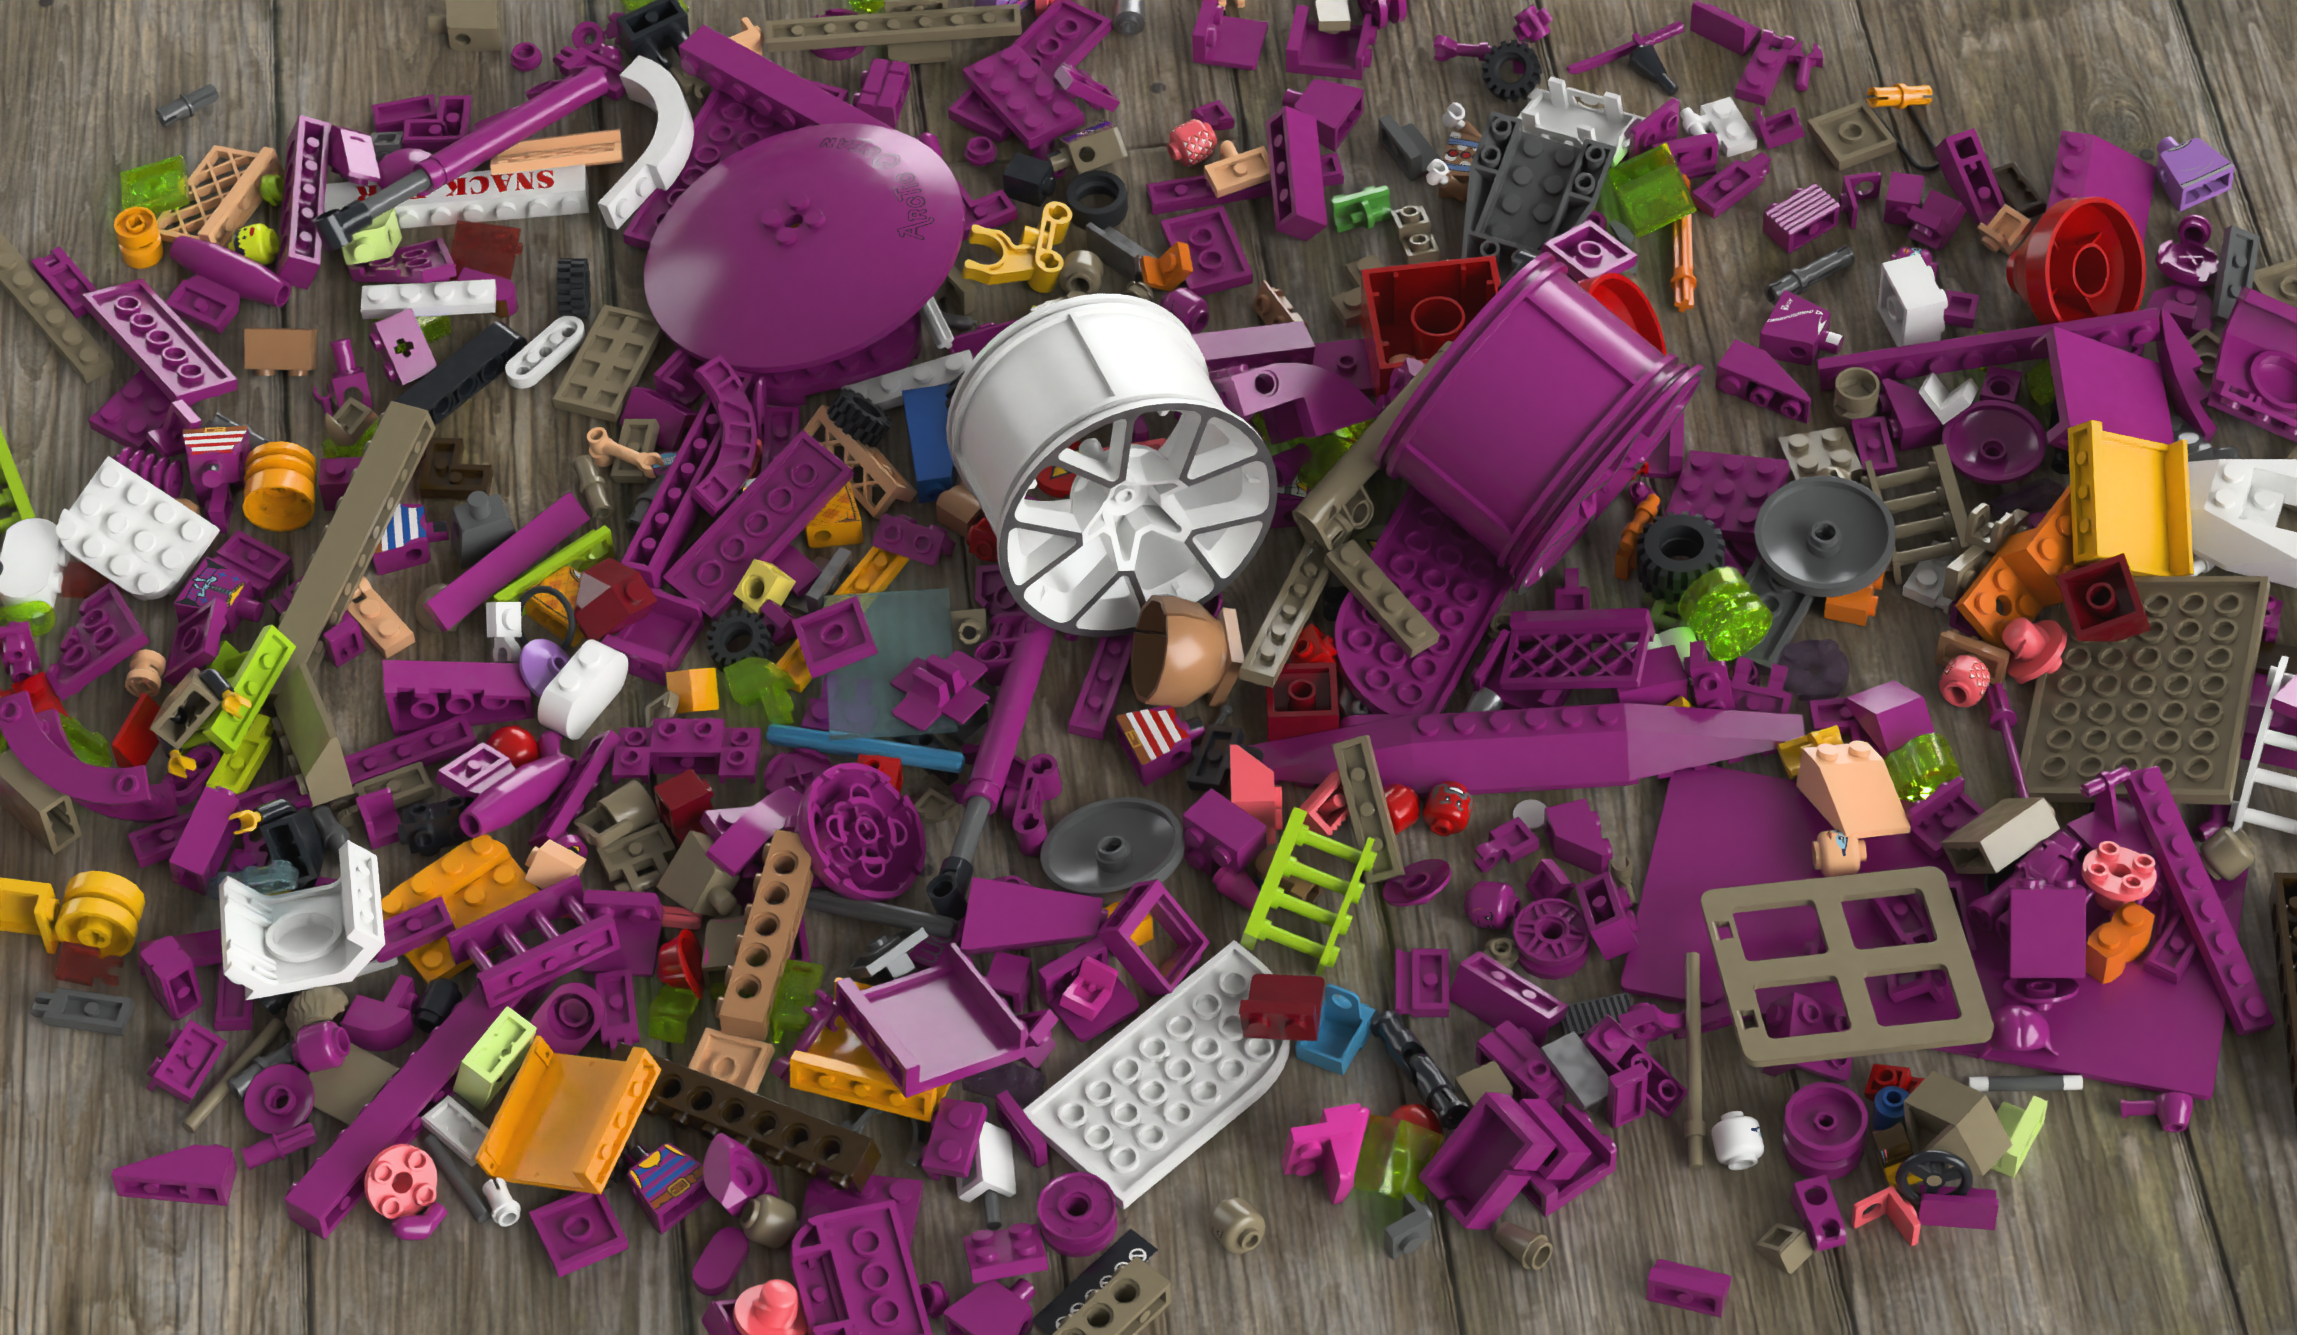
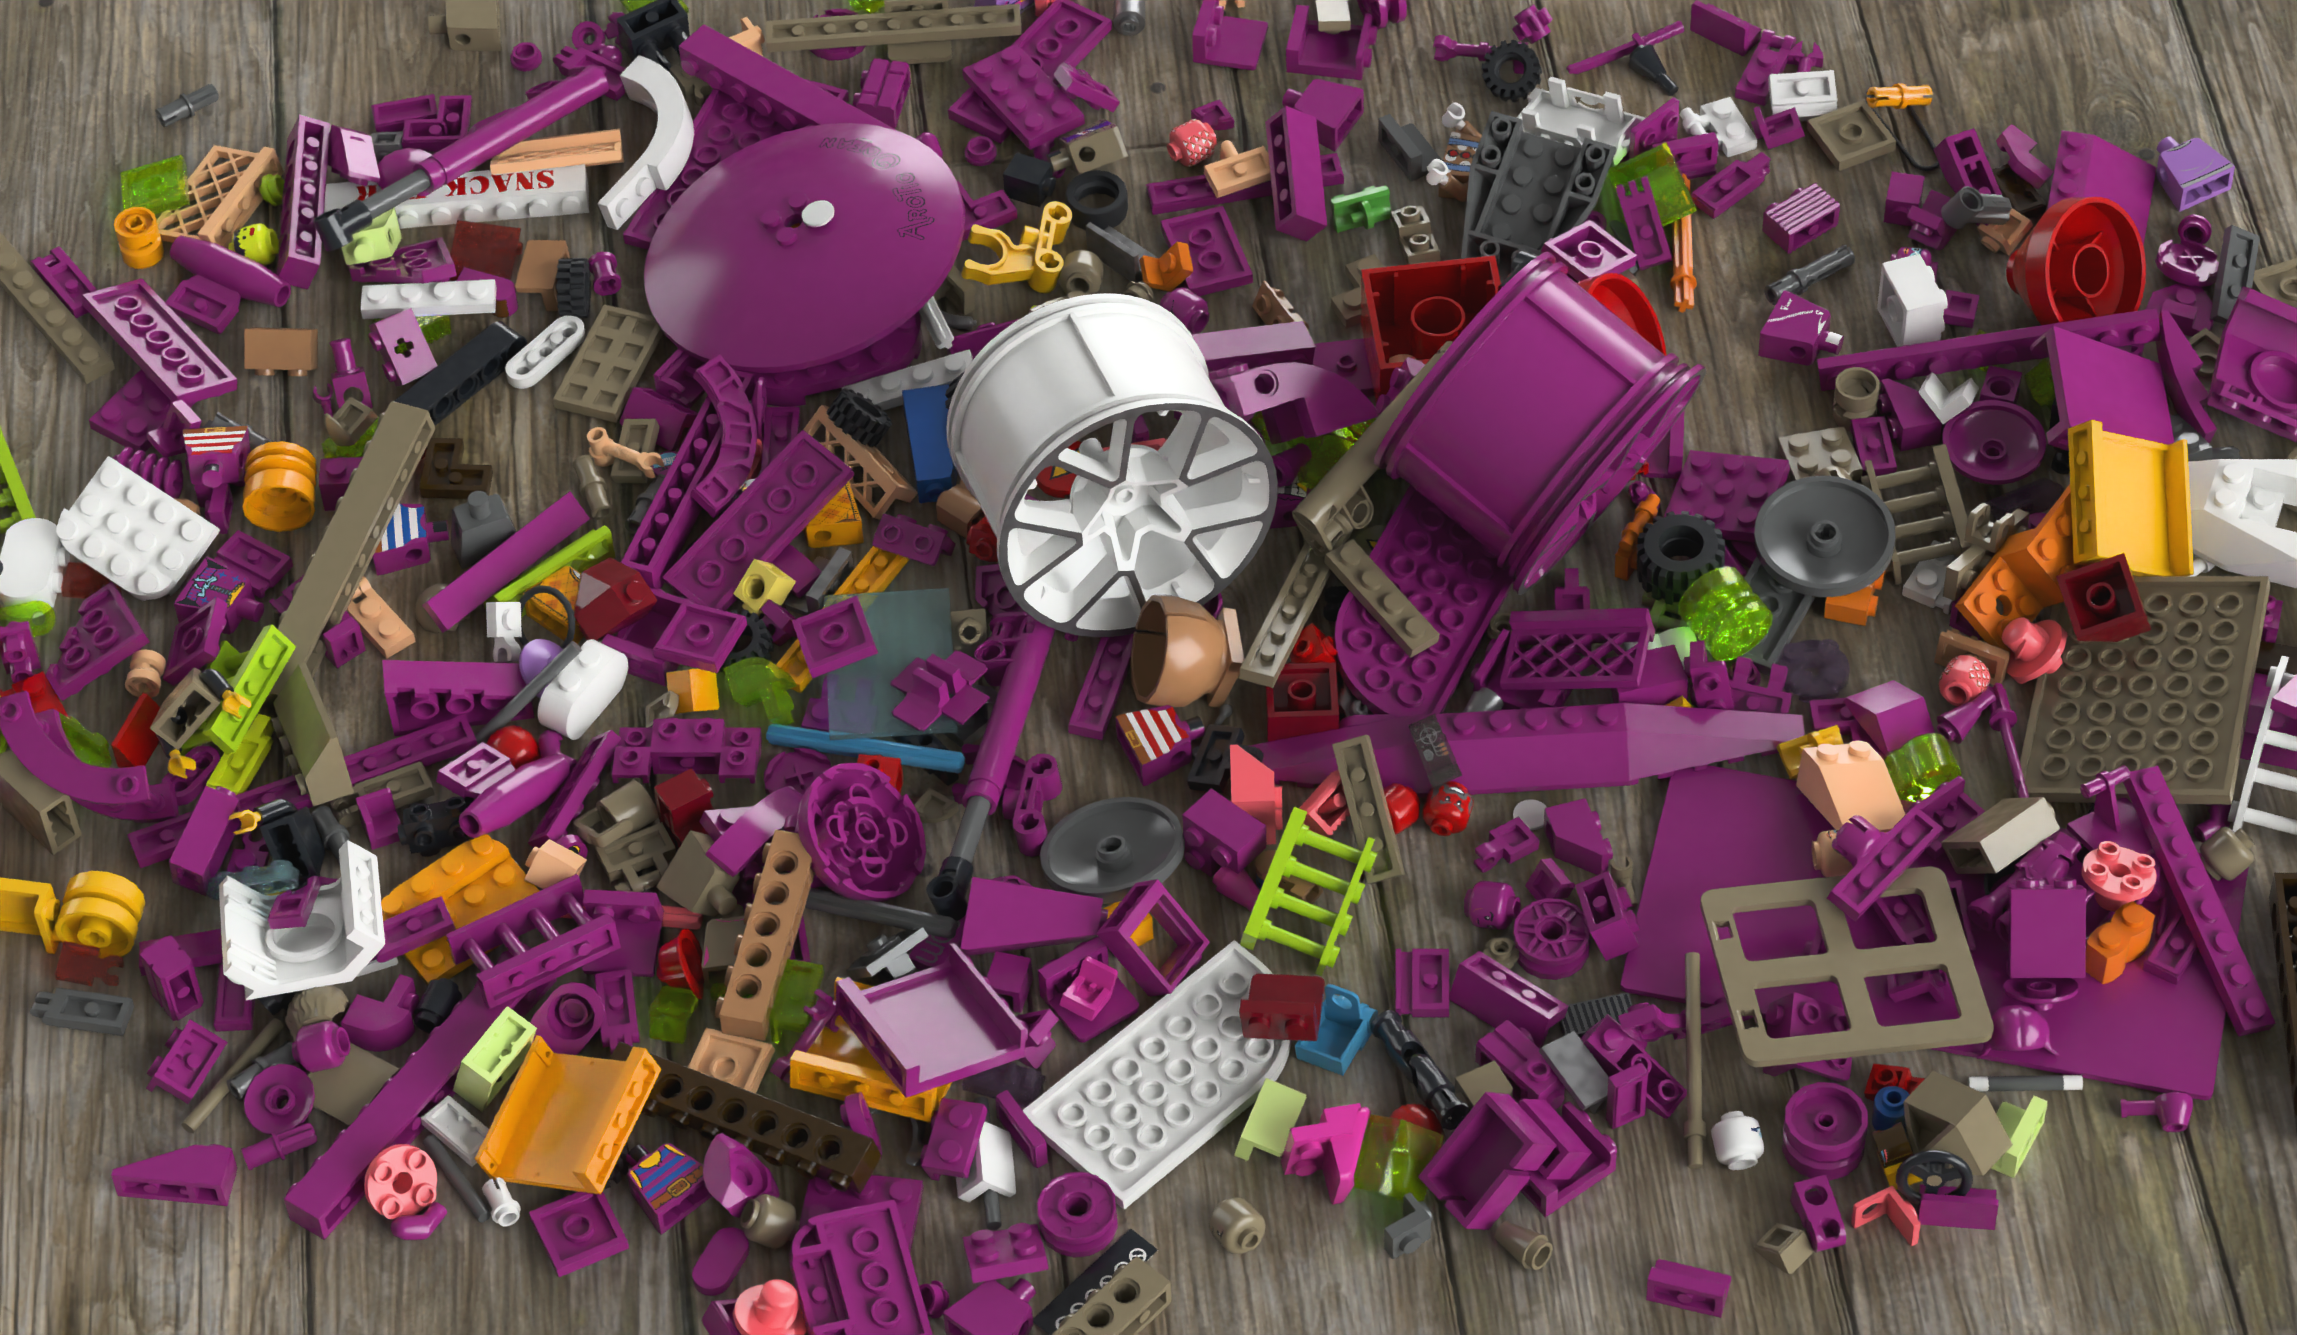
(294, 909): none -> magenta tile
(529, 691): none -> dark grey bar
(539, 270): none -> medium nougat panel
(603, 268): none -> magenta bush
(700, 636): none -> magenta plate
(818, 213): none -> white piece
(857, 1115): none -> magenta plate
(1271, 1120): none -> yellowish green panel
(1419, 883): magenta dish -> none
(1434, 751): none -> clear smoke leg
(1644, 224): none -> magenta hinge
(1760, 380): magenta slope -> none
(1808, 92): none -> white plate
(1849, 195): magenta bracket -> none
(1878, 857): none -> magenta plate
(1958, 722): none -> magenta cone
(1978, 208): none -> dark grey piece
(2021, 161): none -> magenta tile

